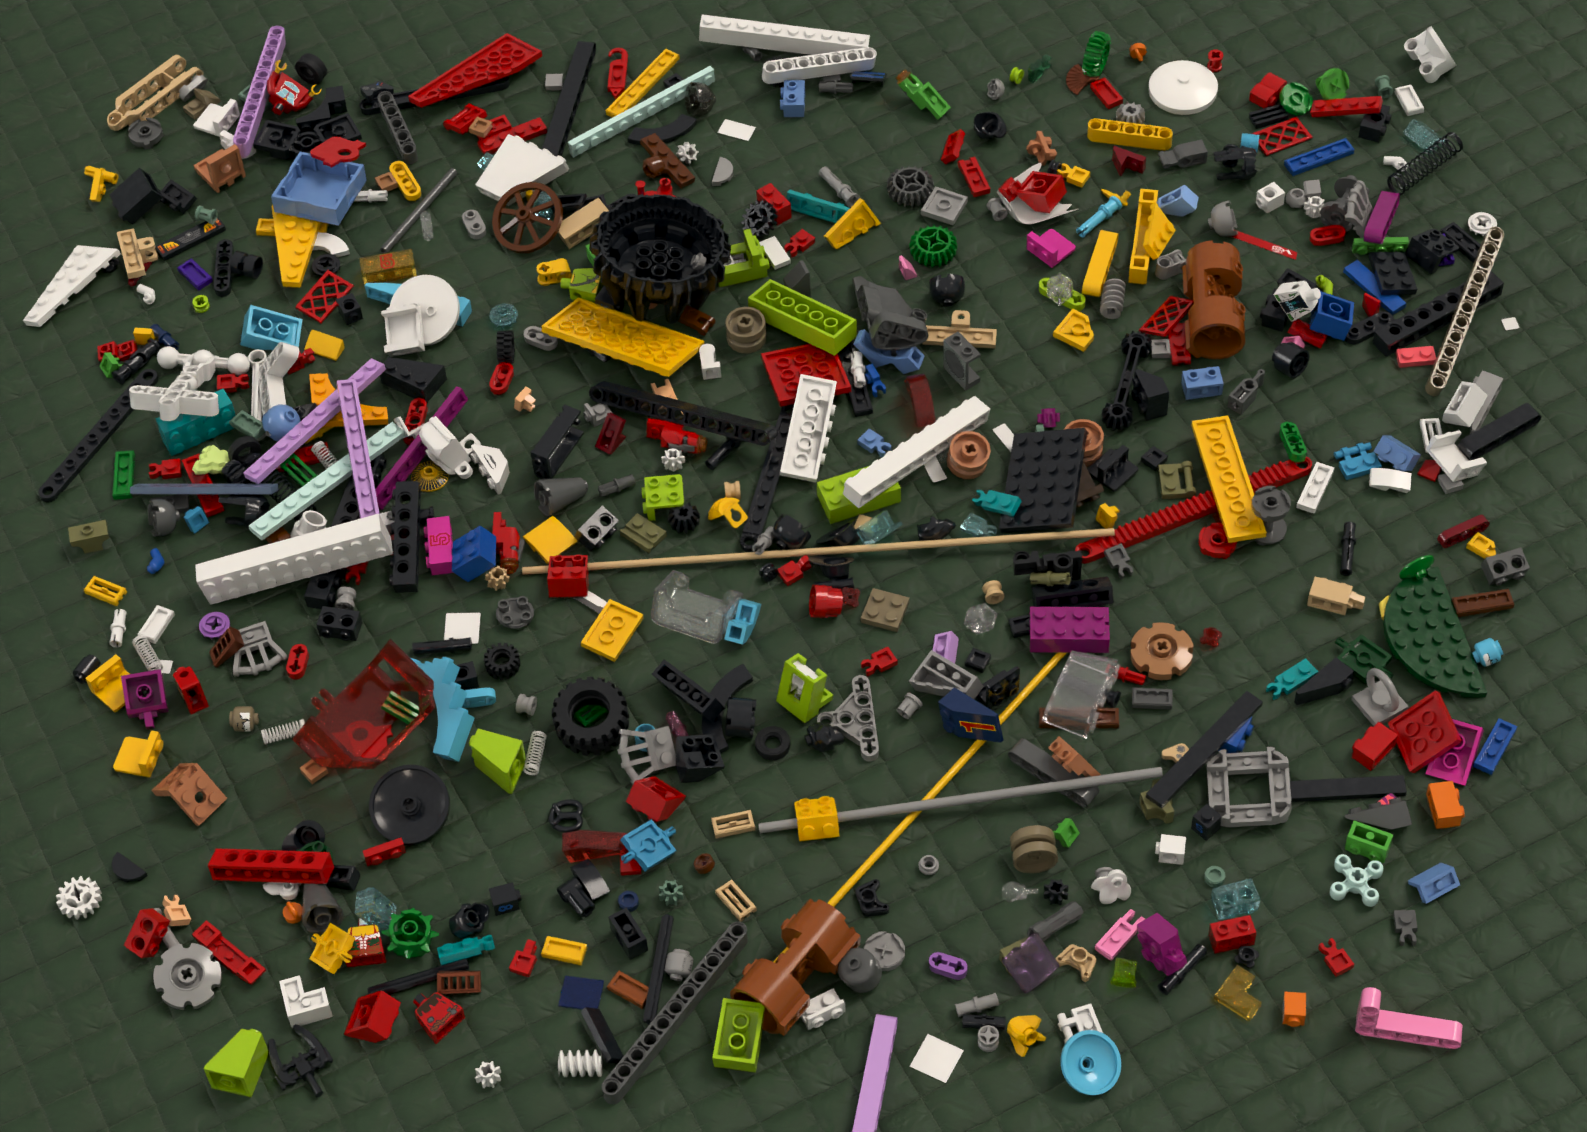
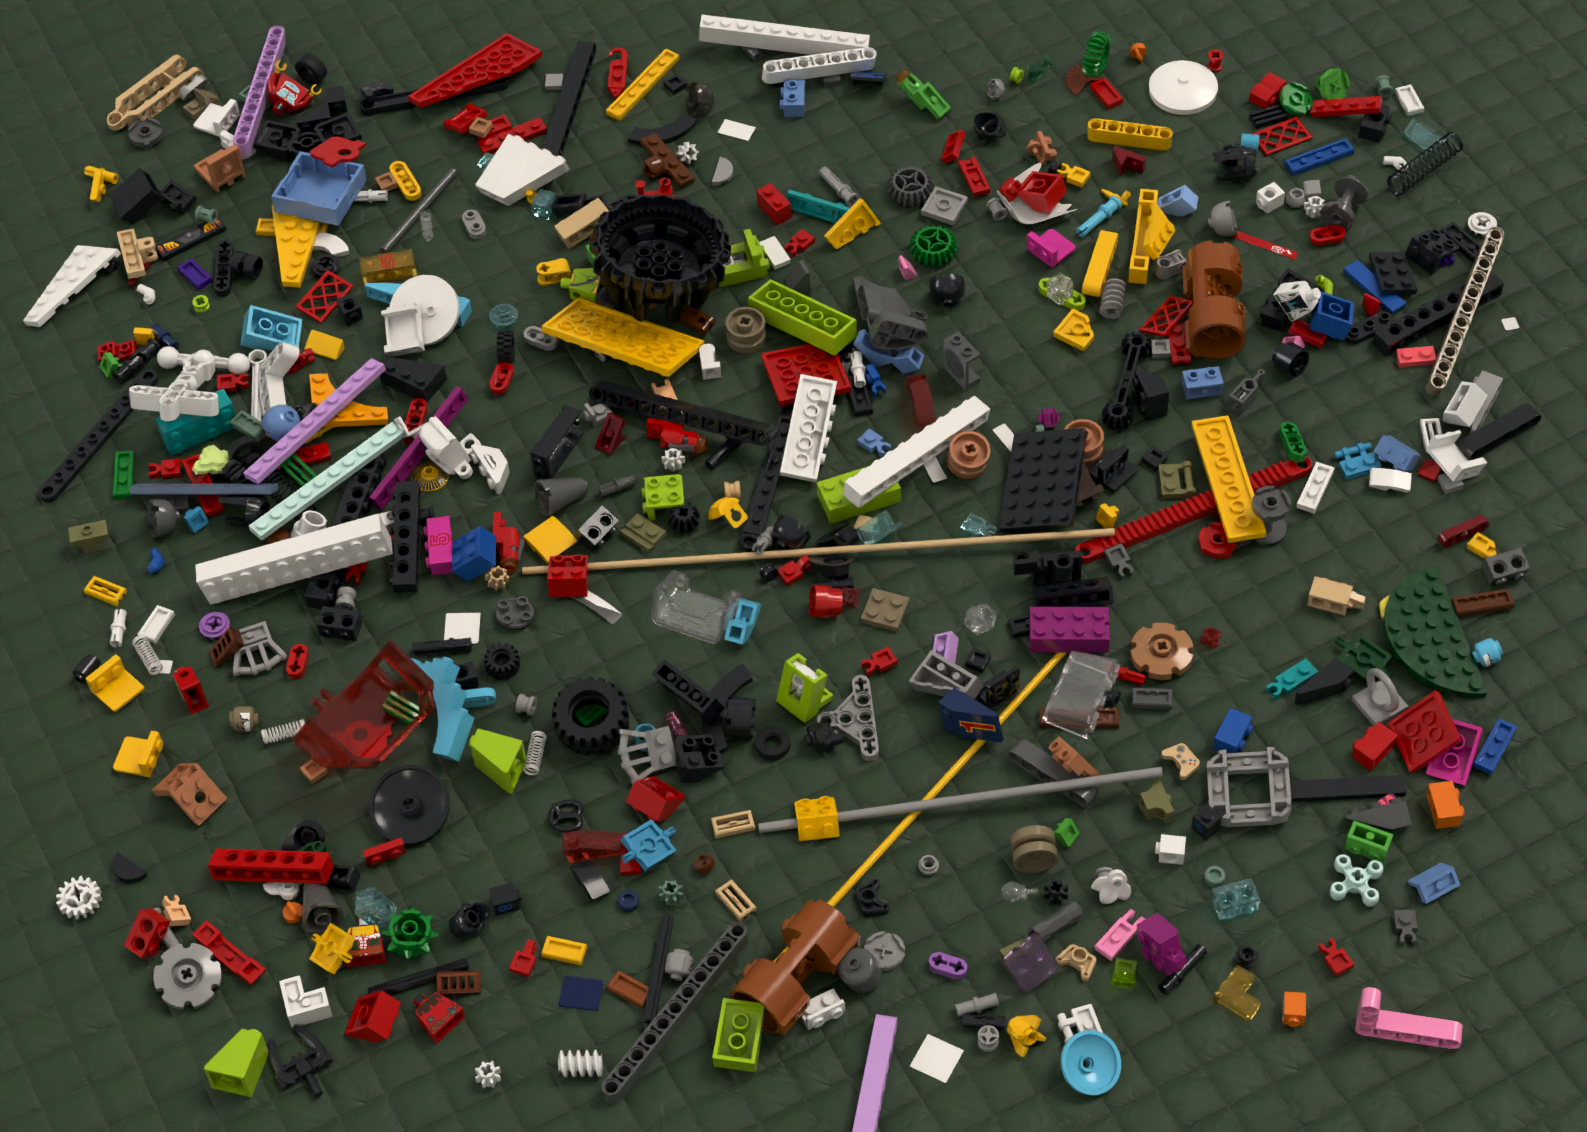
(147, 706): magenta hinge -> none
(317, 449): white piece -> none
(357, 448): lavender plate -> none
(397, 127): dark grey beam -> none
(464, 949): teal plate -> none
(524, 400): light nougat tile -> none
(528, 218): reddish brown wheel -> none
(573, 893): black piece -> none
(602, 1035): black tile -> none
(612, 630): yellow plate -> none
(628, 933): black brick -> none
(638, 113): light aqua plate -> none
(698, 261): light grey plate -> none
(759, 218): black gear -> none
(836, 87): dark grey axle -> none
(909, 705): light grey bush -> none
(935, 529): black hair -> none
(975, 336): tan plate -> none
(993, 592): tan wheel -> none
(998, 502): teal plate -> none
(1050, 578): olive pin -> none
(1130, 113): light grey gear -> none
(1184, 155): dark grey piece -> none
(1204, 749): black tile -> none
(1232, 934): red brick -> none
(1346, 563): black pin -> none
(1358, 208): light grey plate -> none
(1381, 217): magenta beam -> none
(1390, 244): bright green tile -> none
(1417, 568): green dish -> none
(1431, 53): white piece -> none

